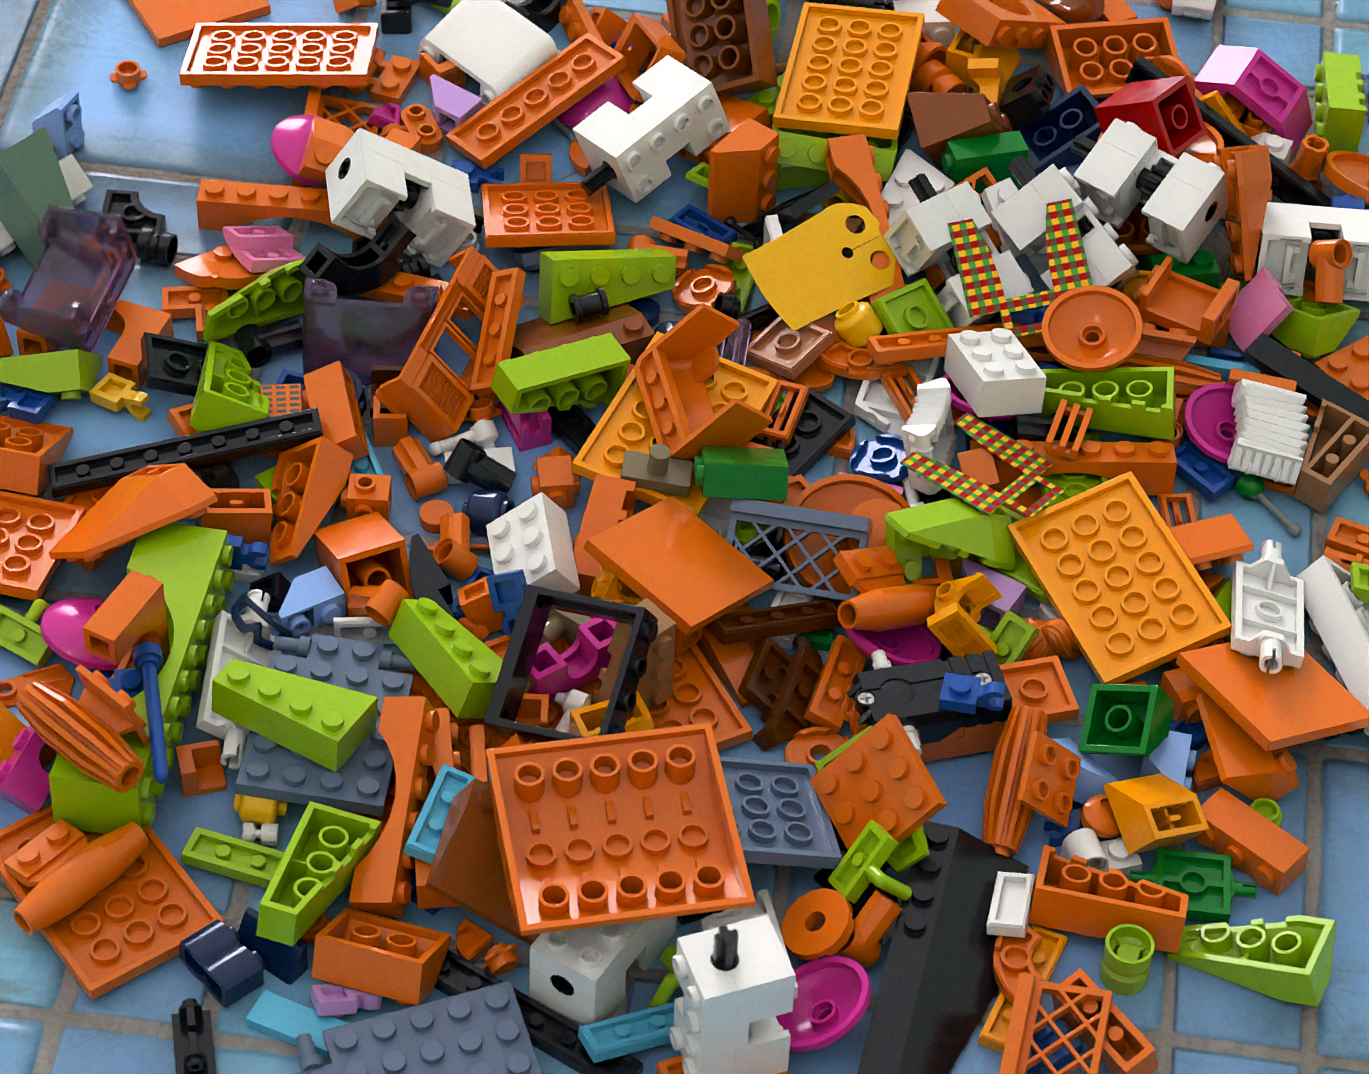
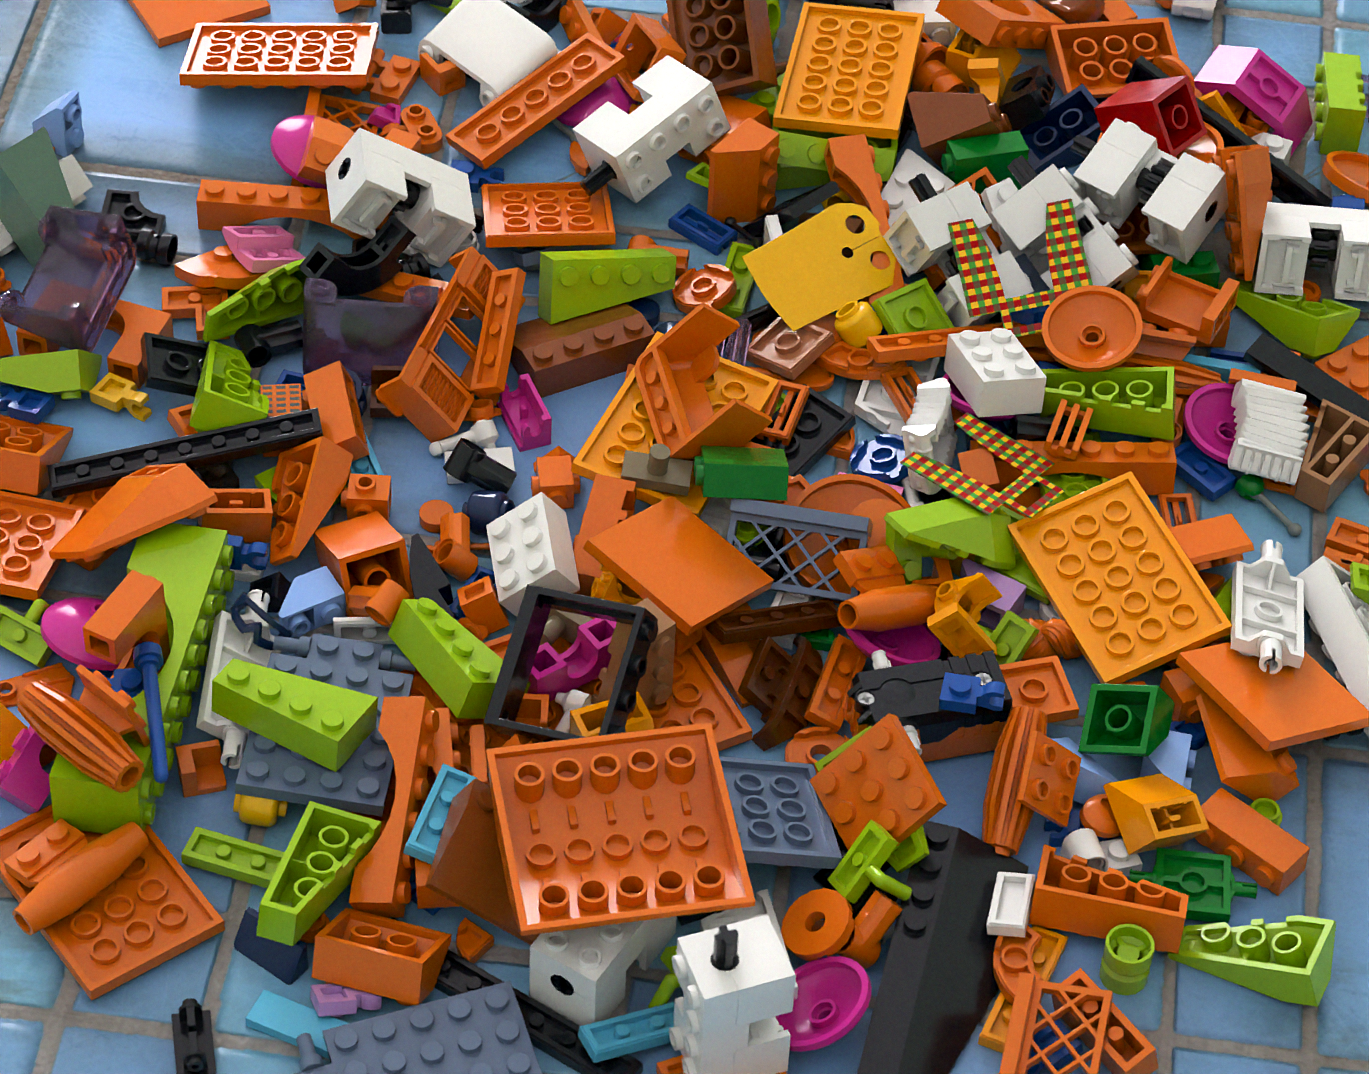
(128, 74): orange plate -> none
(222, 962): dark blue brick -> none
(267, 833): white piece -> none
(388, 426): orange panel -> none
(420, 473): orange piece -> none
(451, 103): lavender slope -> none
(501, 959): orange plate -> none
(507, 594): blue plate -> none
(535, 168): orange tile -> none
(563, 376): lime wedge -> none
(571, 426): black plate -> none
(588, 304): black bush -> none
(695, 241): orange plate -> none
(728, 304): black plate -> none
(1205, 773): orange tile -> none
(1258, 309): bright pink slope -> none
(1311, 159): orange piece -> none
(1330, 259): orange piece -> none

